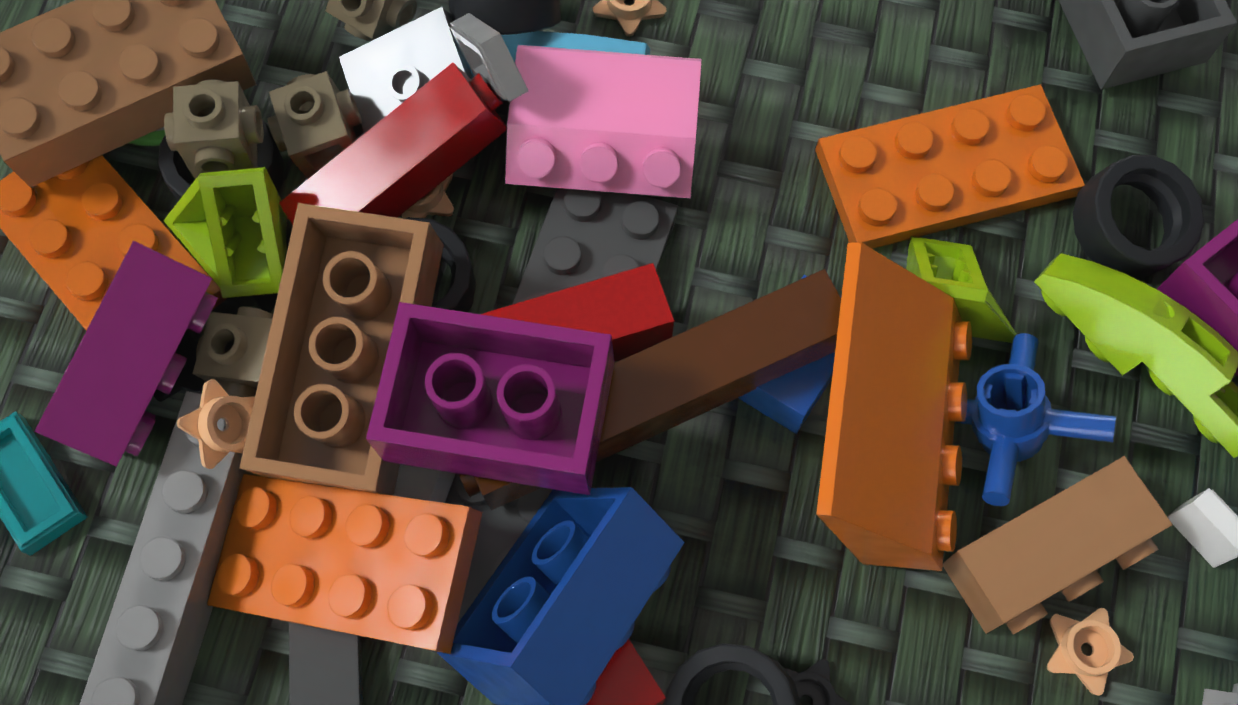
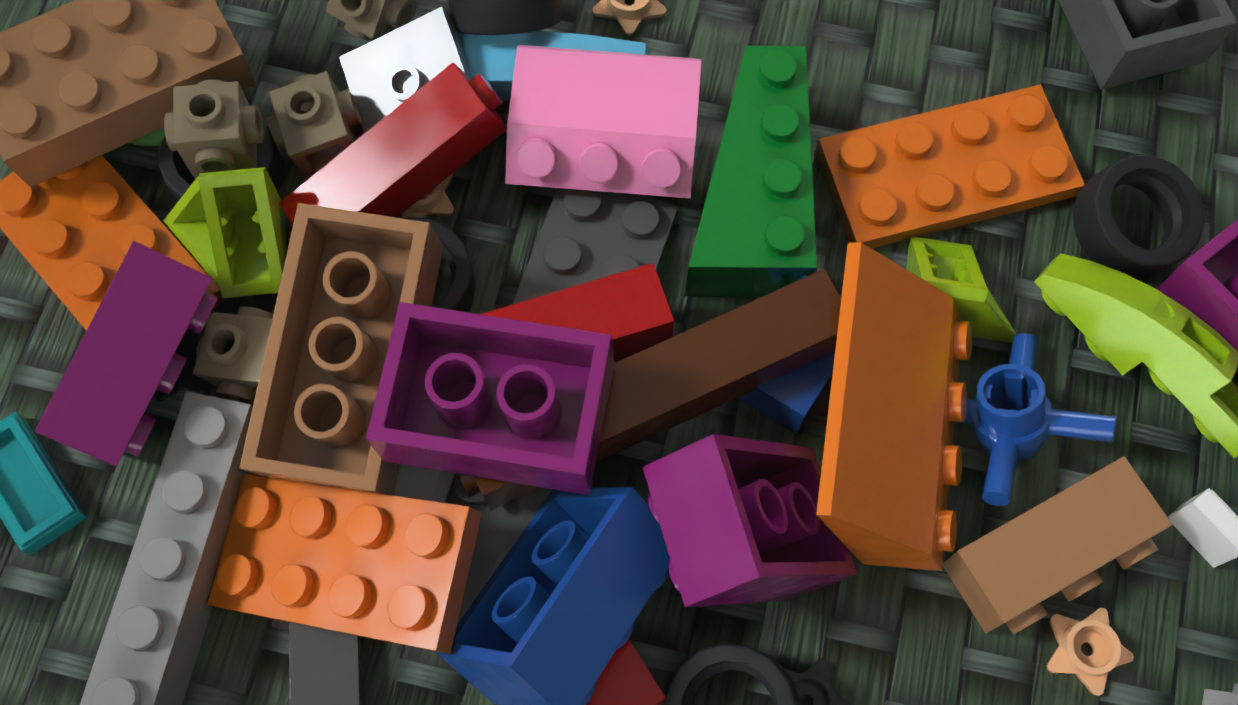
(202, 423): light nougat plate -> none
(488, 55): light grey tile -> none
(744, 522): none -> magenta brick
(760, 195): none -> green wedge

